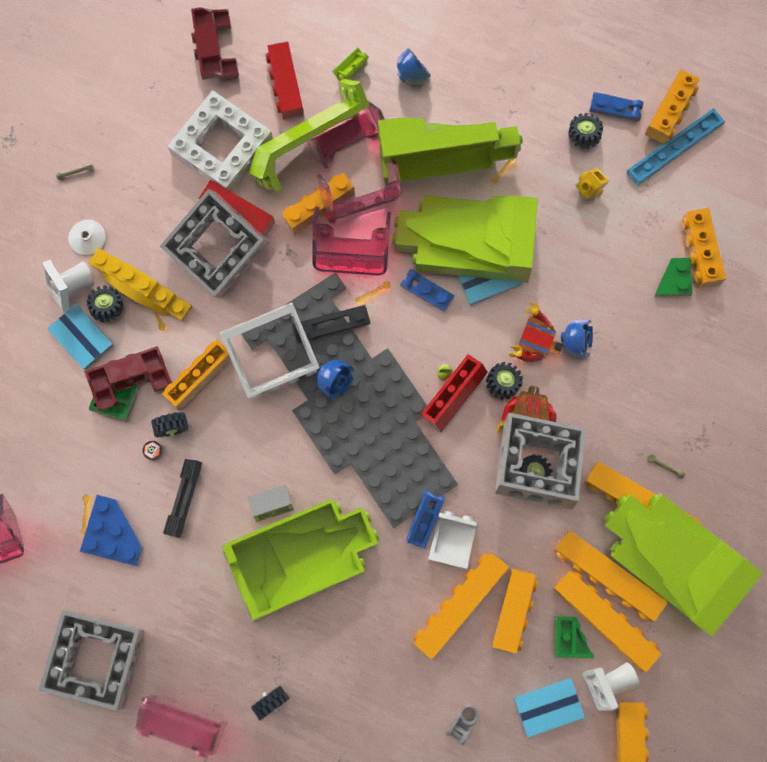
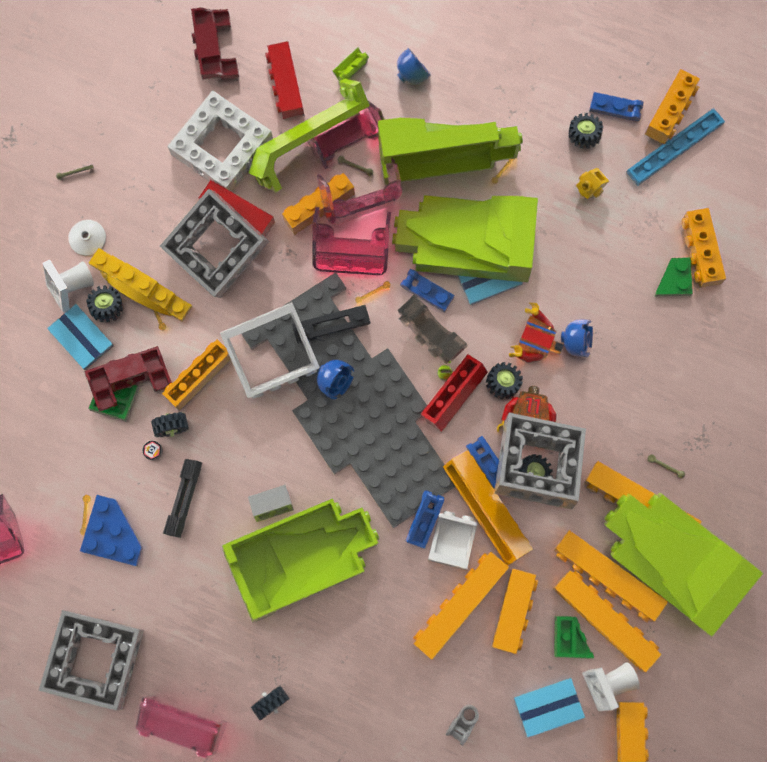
(341, 159): none -> olive hinge
(430, 331): none -> clear smoke brick
(486, 461): none -> blue plate
(487, 507): none -> light orange brick

